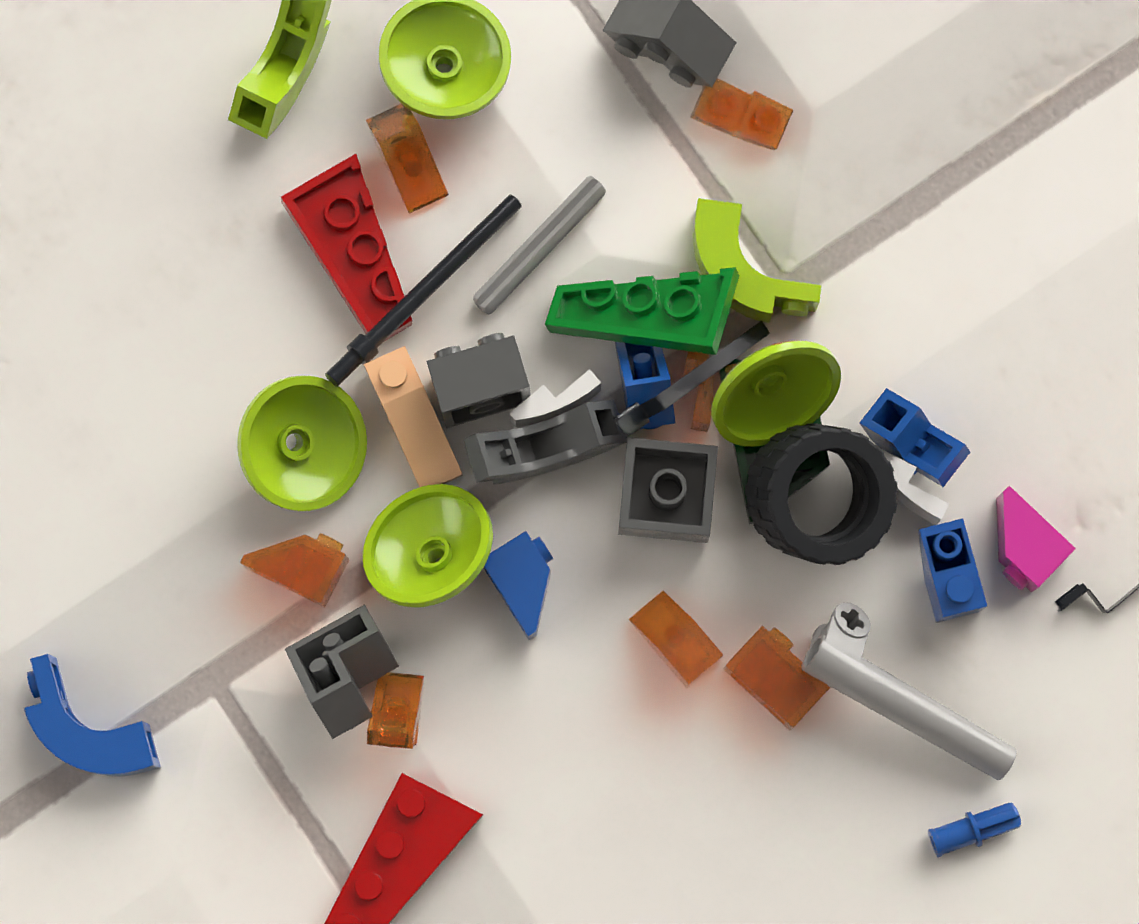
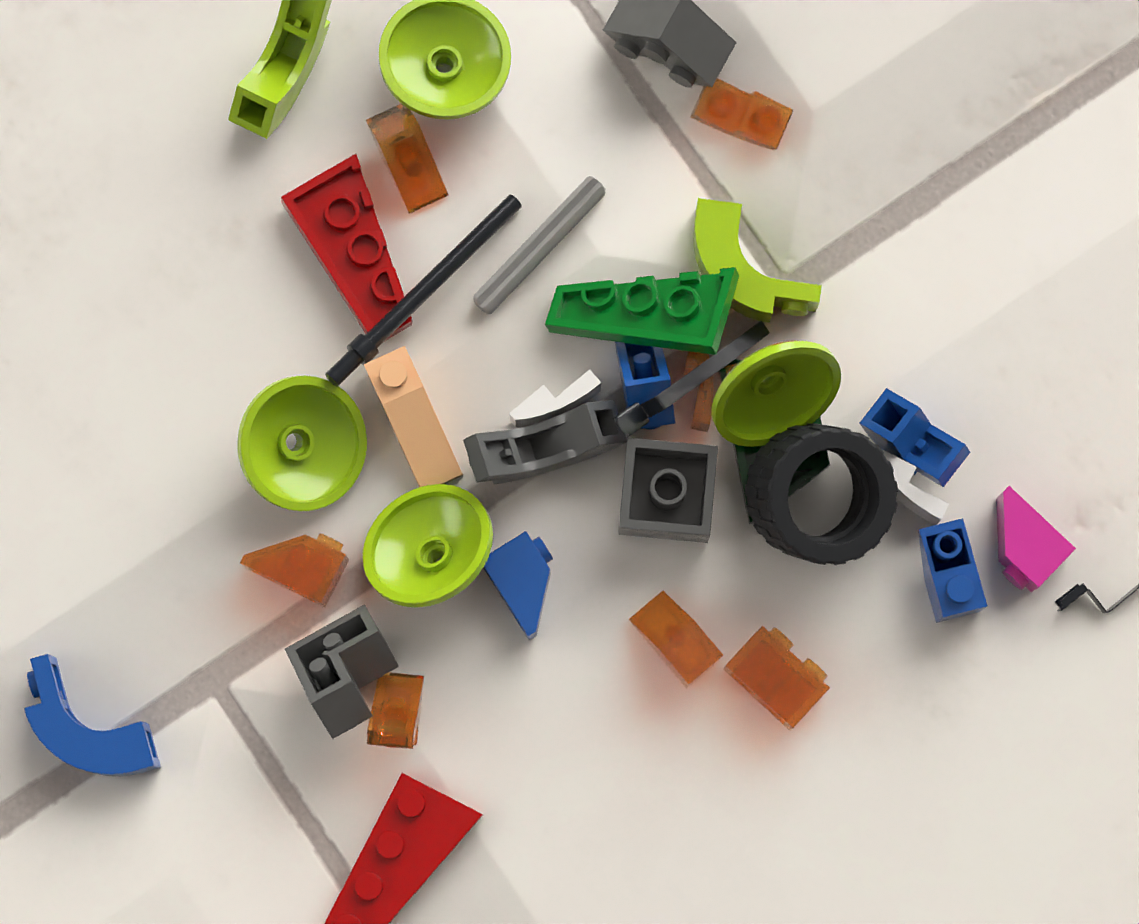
(479, 379): dark grey brick -> none
(838, 662): light grey axle -> none
(974, 829): blue axle -> none

